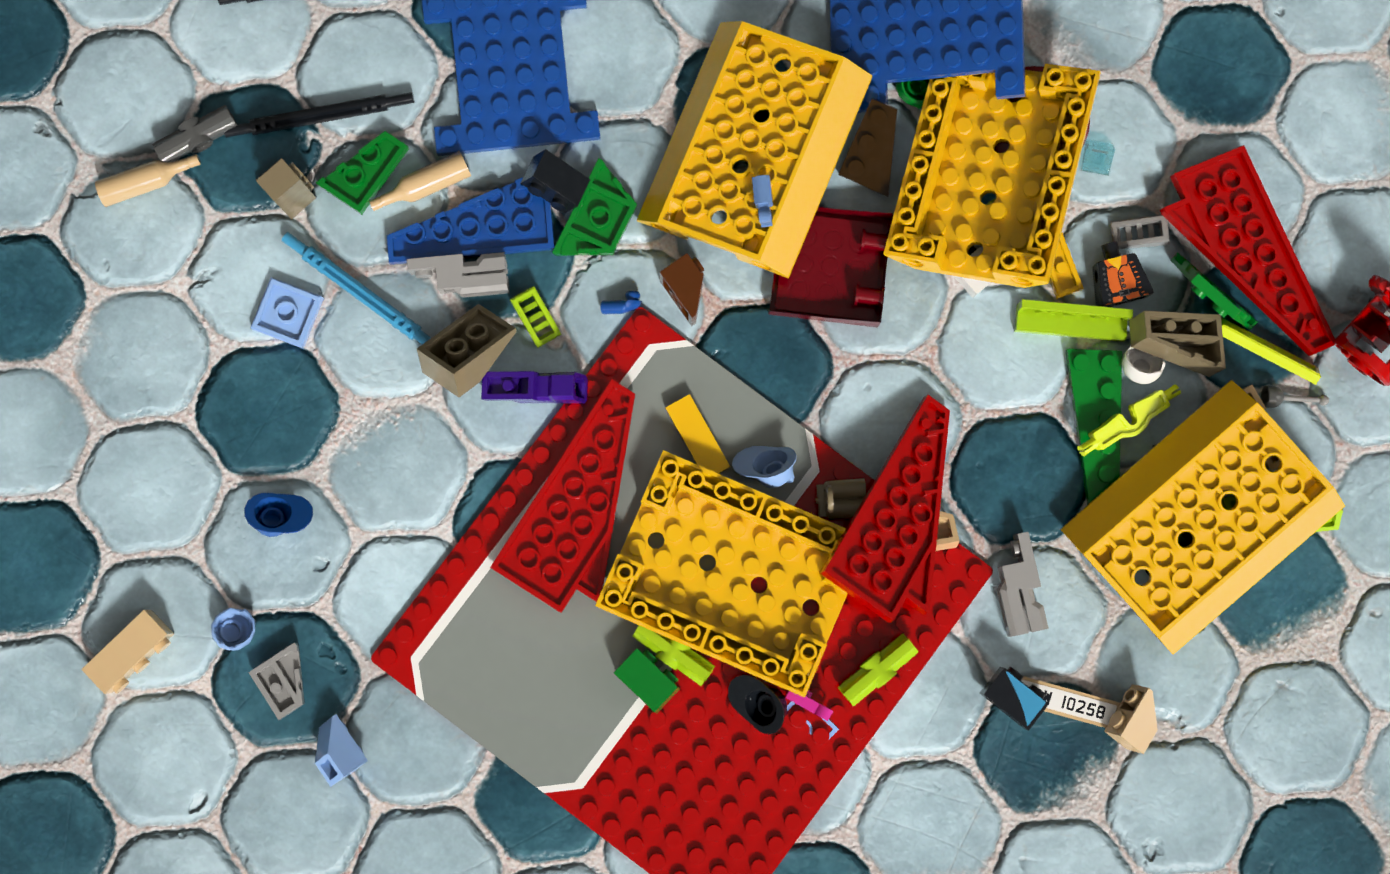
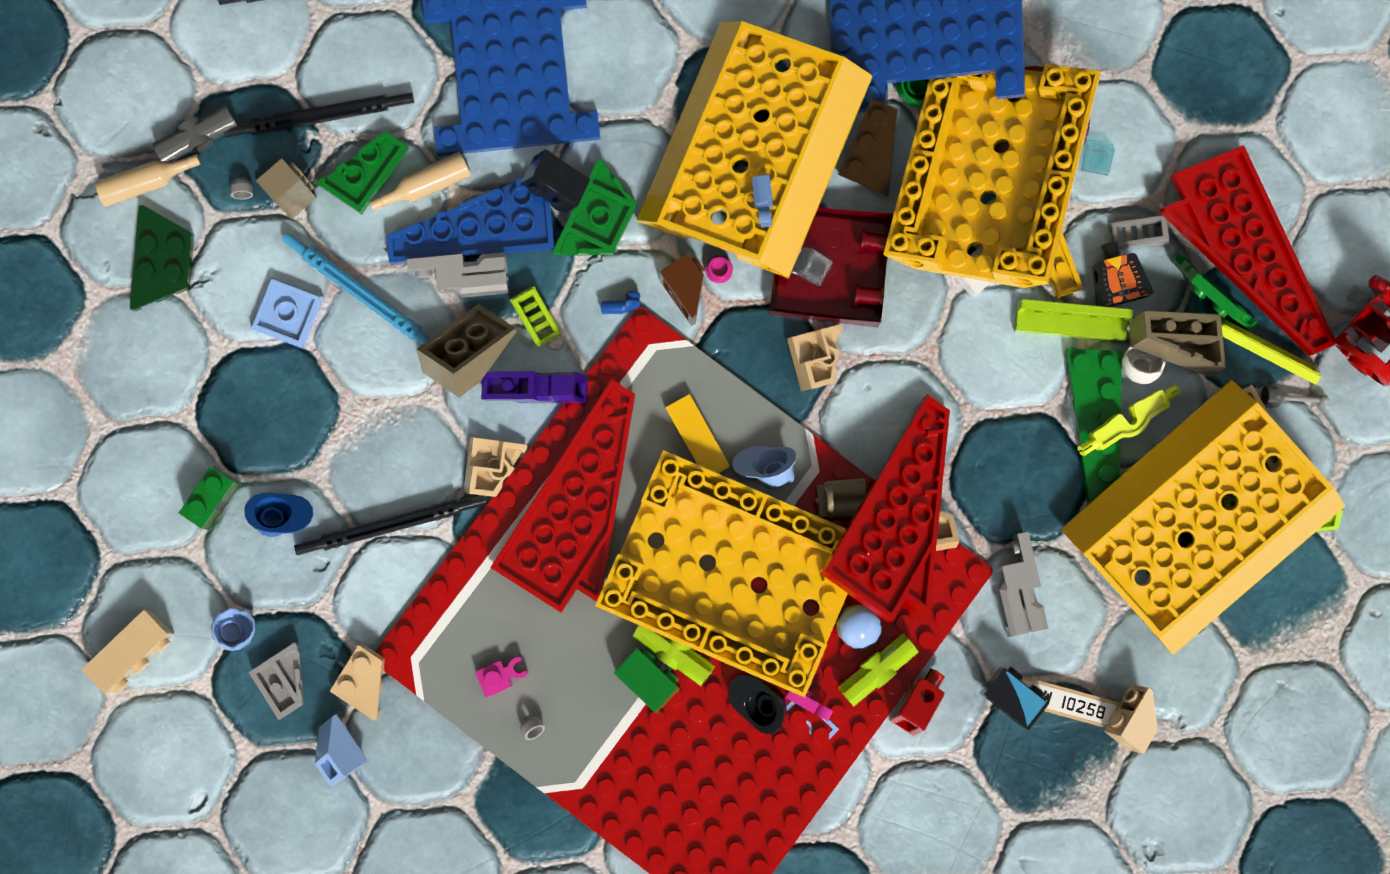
(160, 259): none -> dark green wing
(209, 498): none -> green brick
(241, 188): none -> light grey hinge
(361, 681): none -> tan wing
(391, 524): none -> black axle
(489, 465): none -> tan slope
(496, 676): none -> dark pink plate
(532, 727): none -> light grey hinge
(719, 269): none -> dark pink plate
(811, 266): none -> clear light blue slope
(815, 357): none -> tan slope
(858, 626): none -> light blue hair
(914, 713): none -> red torso

